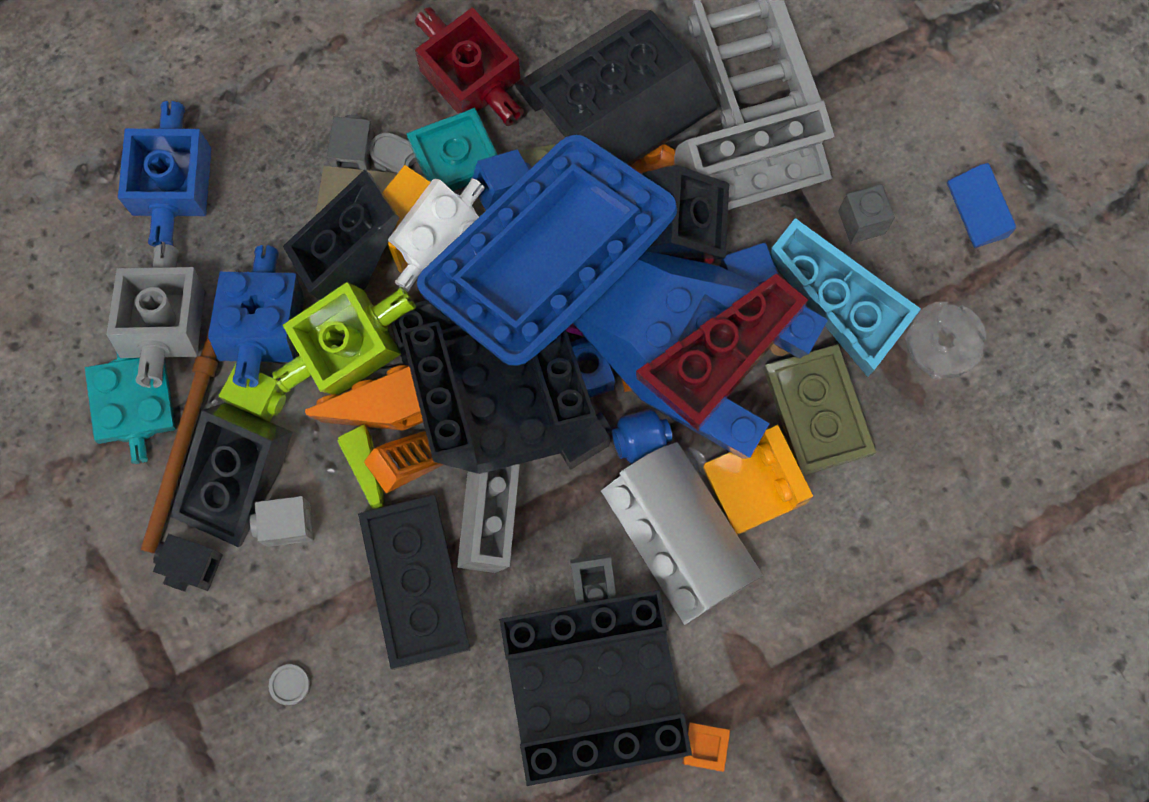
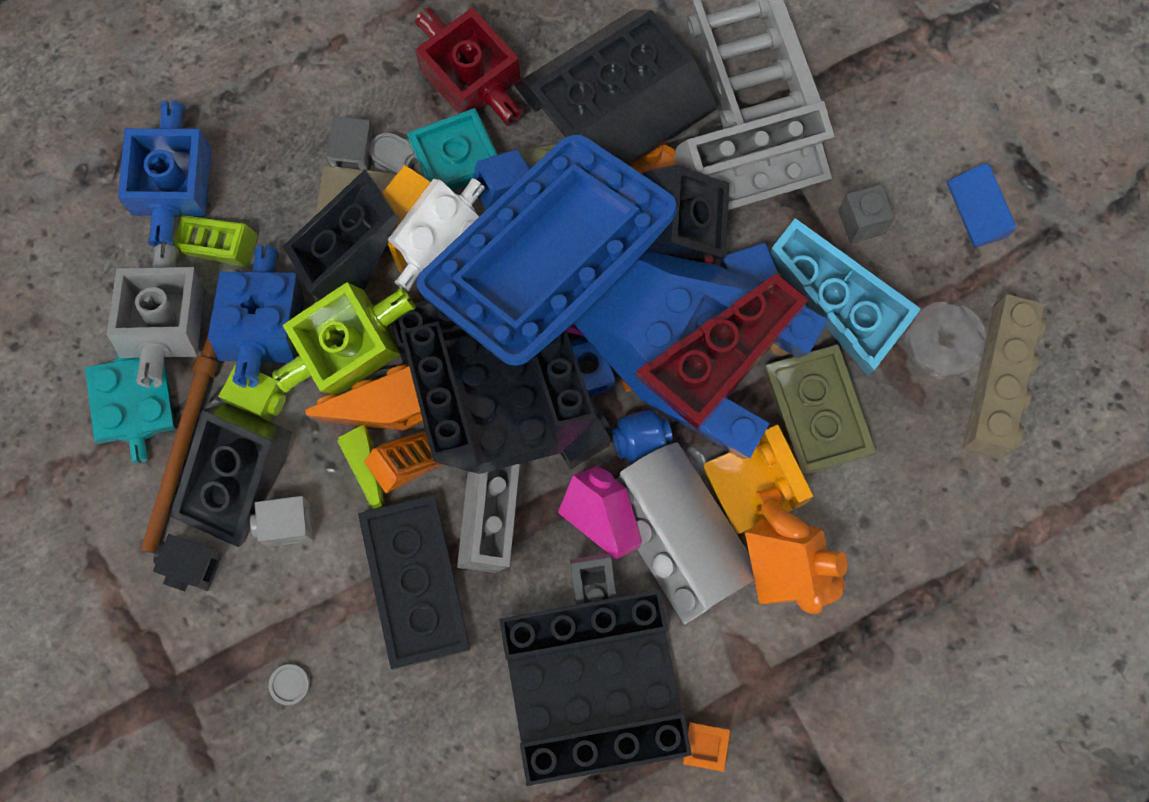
(237, 247): none -> lime slope
(601, 511): none -> dark pink slope
(792, 558): none -> orange torso
(1004, 377): none -> dark tan brick

